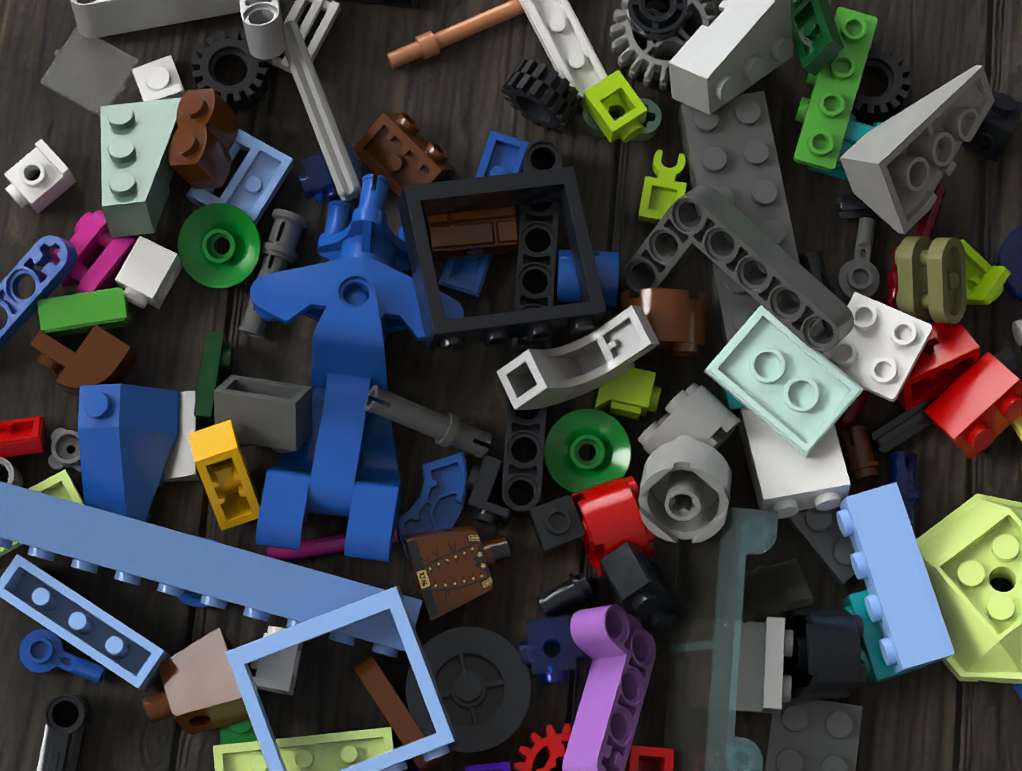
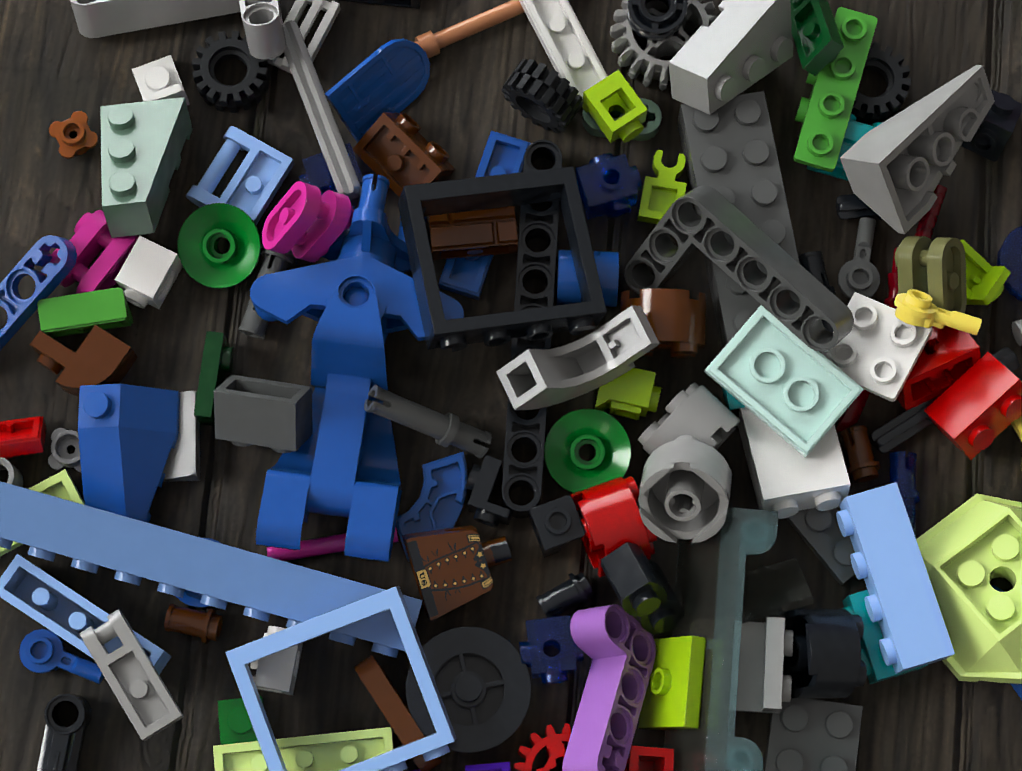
(52, 182): white brick -> none
(81, 143): none -> dark orange plate
(89, 72): clear piece -> none
(132, 677): none -> light grey plate
(194, 623): none -> reddish brown pin
(198, 687): torso -> none
(203, 139): reddish brown brick -> none
(225, 475): yellow brick -> none
(307, 222): none -> dark pink brick
(380, 84): none -> blue window
(608, 186): none -> clear blue brick
(675, 684): none -> lime plate
(918, 310): none -> light yellow plate

